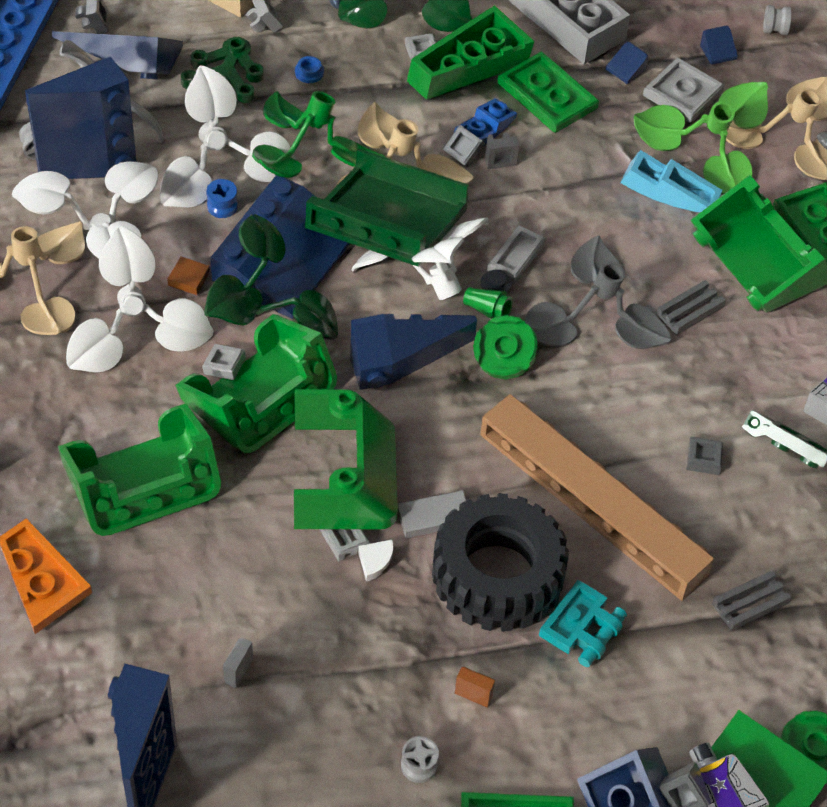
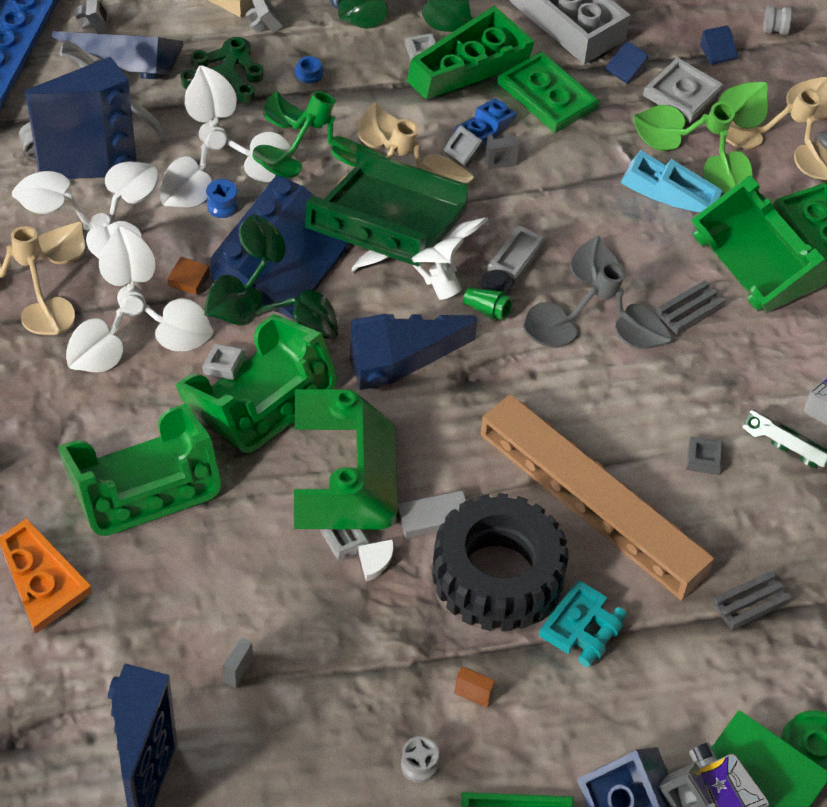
(505, 347): green tile -> none

